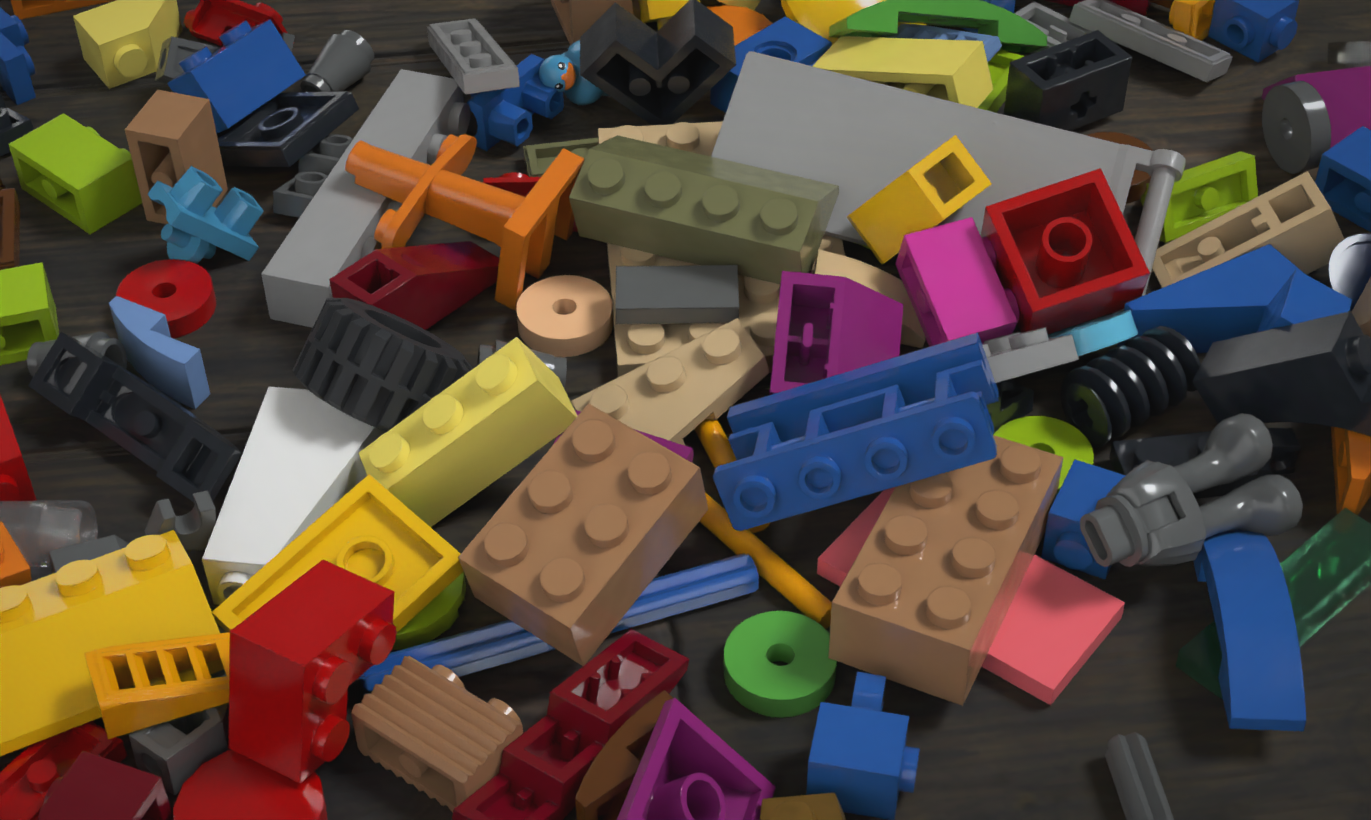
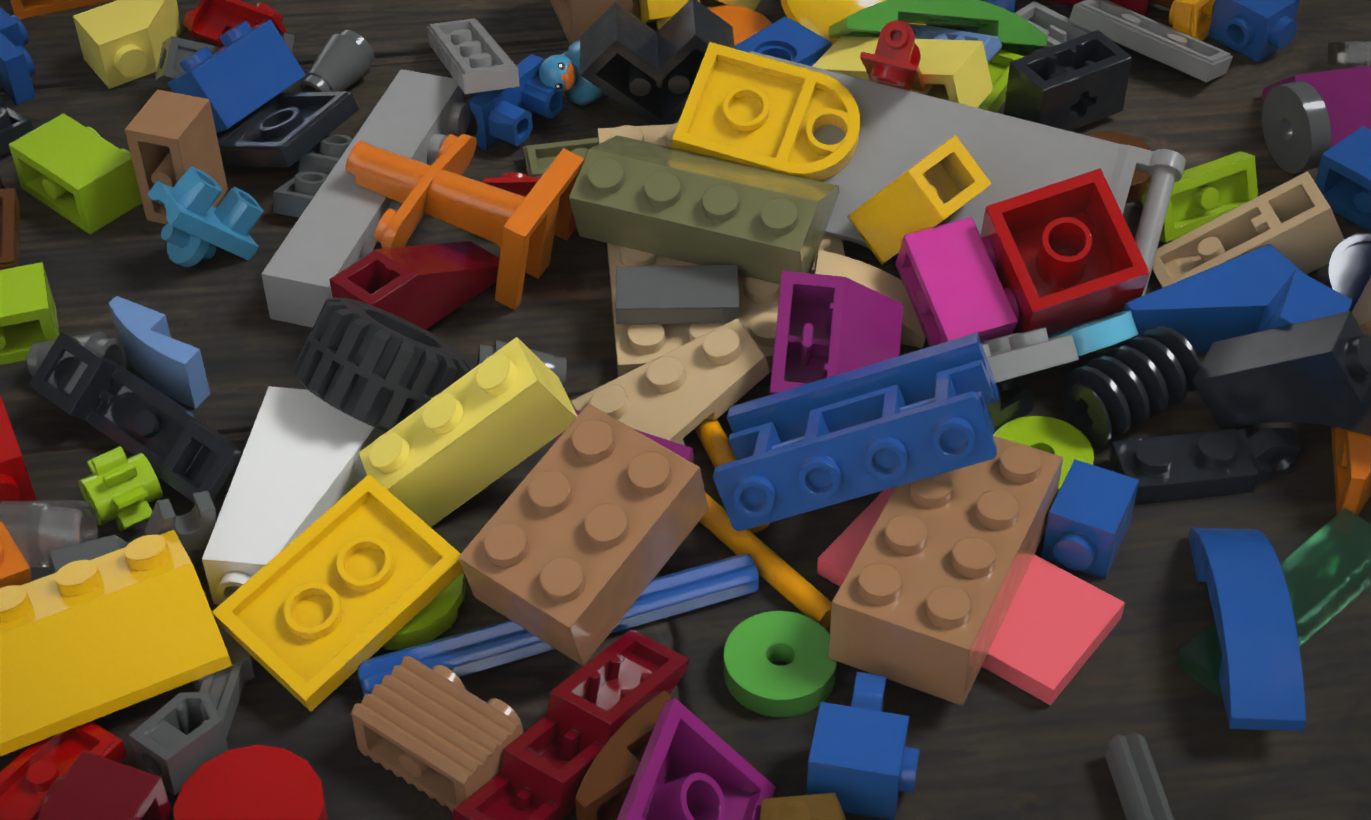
(121, 488): none -> lime gear
(149, 705): light orange slope -> none
(175, 289): red piece -> none
(296, 666): red brick -> none
(565, 315): light nougat piece -> none
(767, 115): none -> yellow tile
(895, 58): none -> red hinge
(1156, 519): dark grey piece -> none

